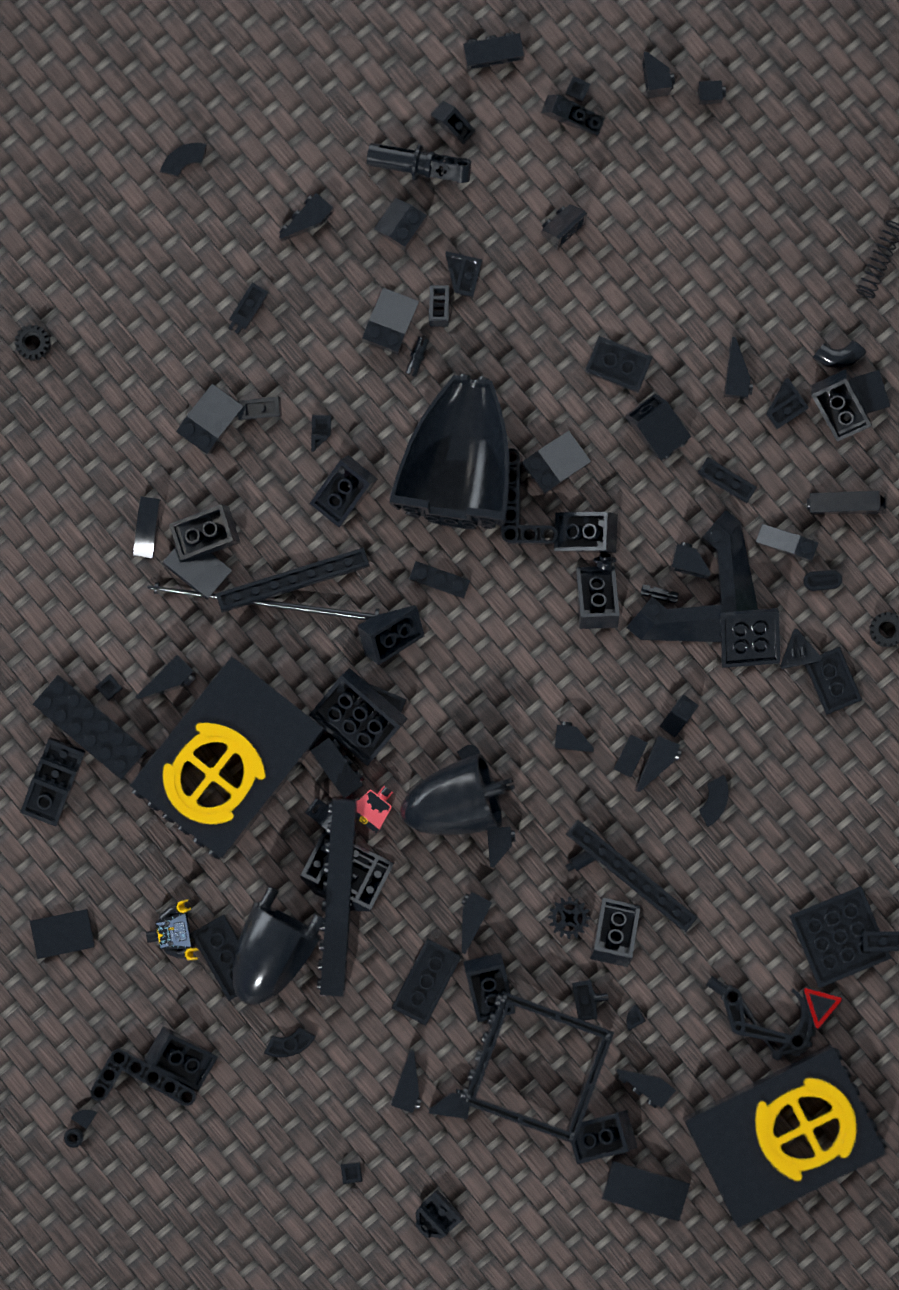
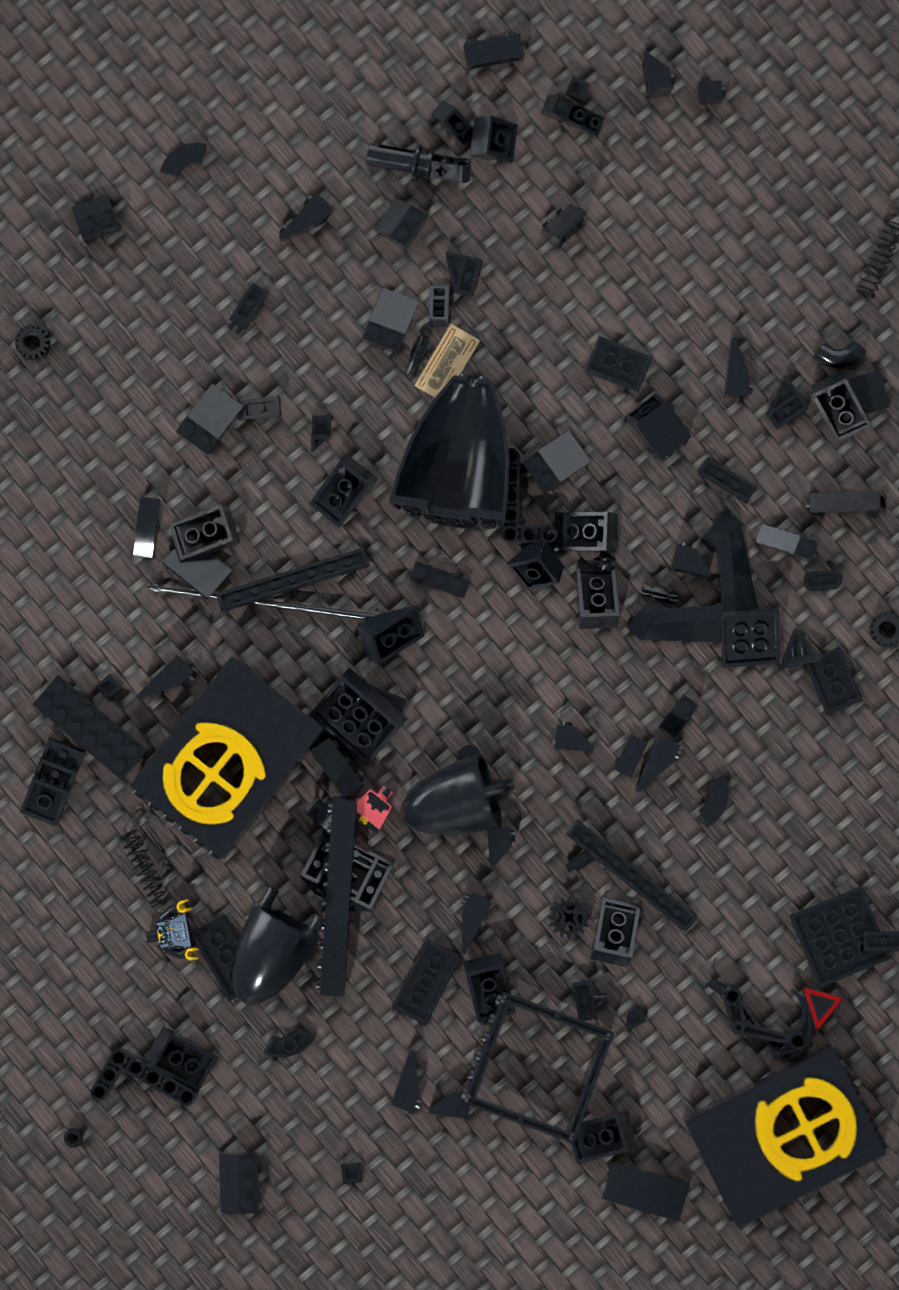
(62, 934): black tile -> none
(84, 1117): black tile -> none
(95, 218): none -> black slope
(138, 866): none -> black piece
(239, 1183): none -> black slope
(437, 1216): black slope -> none
(447, 360): none -> tan sticker
(493, 139): none -> black slope
(537, 566): none -> black slope
(651, 1086): black slope -> none

